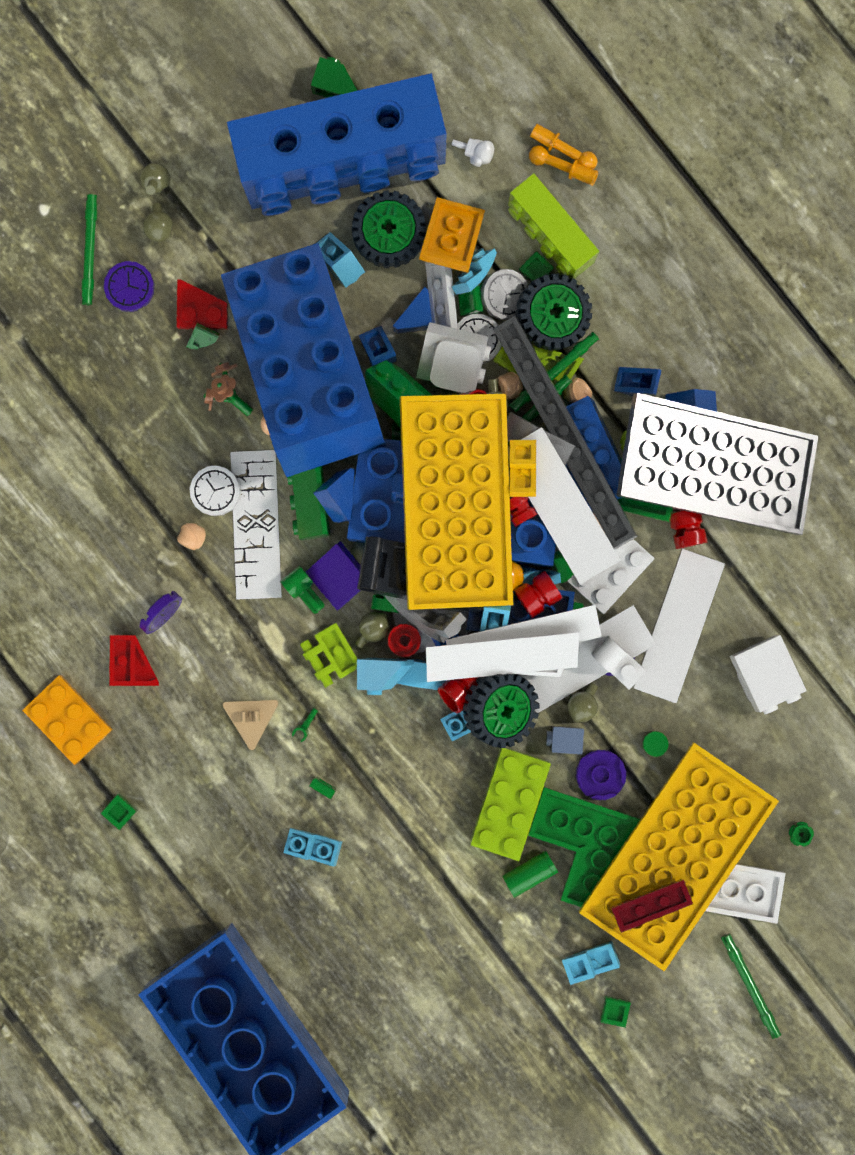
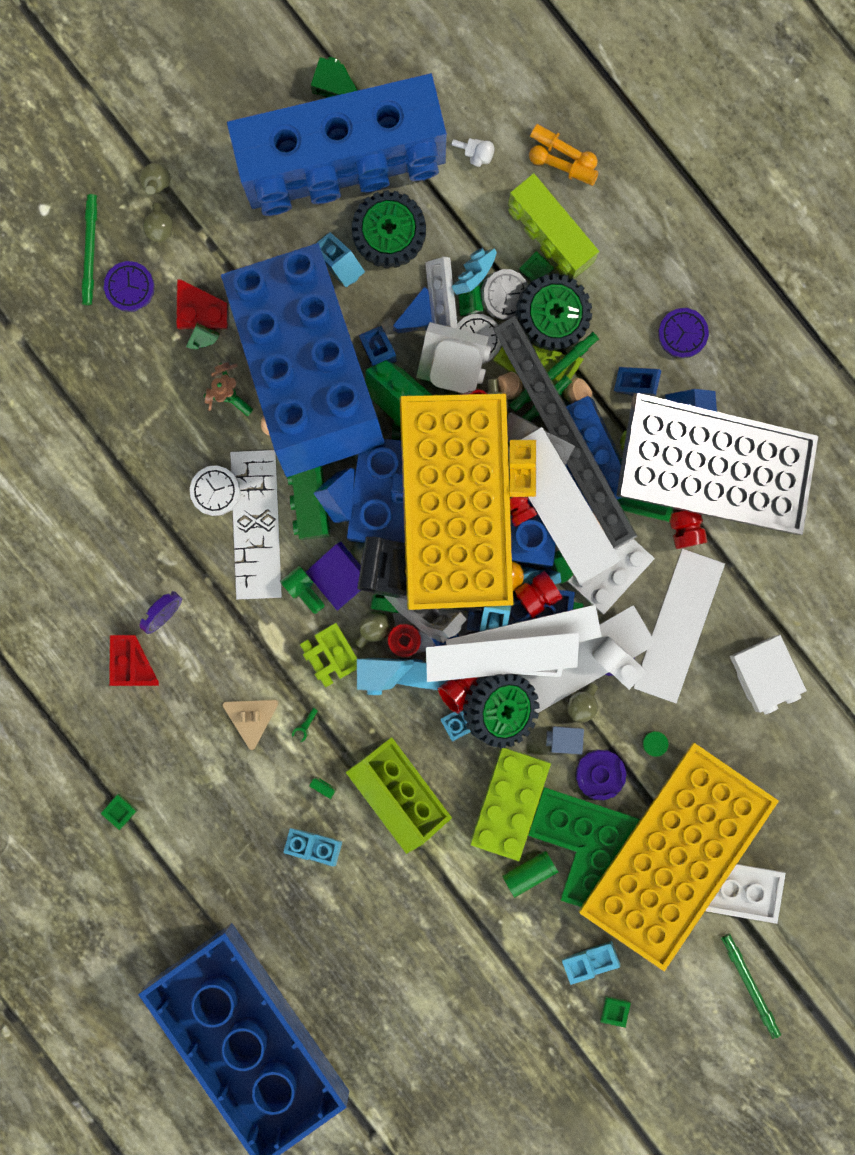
(67, 719): light orange plate -> none
(191, 536): light nougat piece -> none
(399, 795): none -> lime slope
(452, 235): light orange plate -> none
(651, 905): dark red plate -> none
(683, 333): none -> dark purple tile
(807, 837): green plate -> none

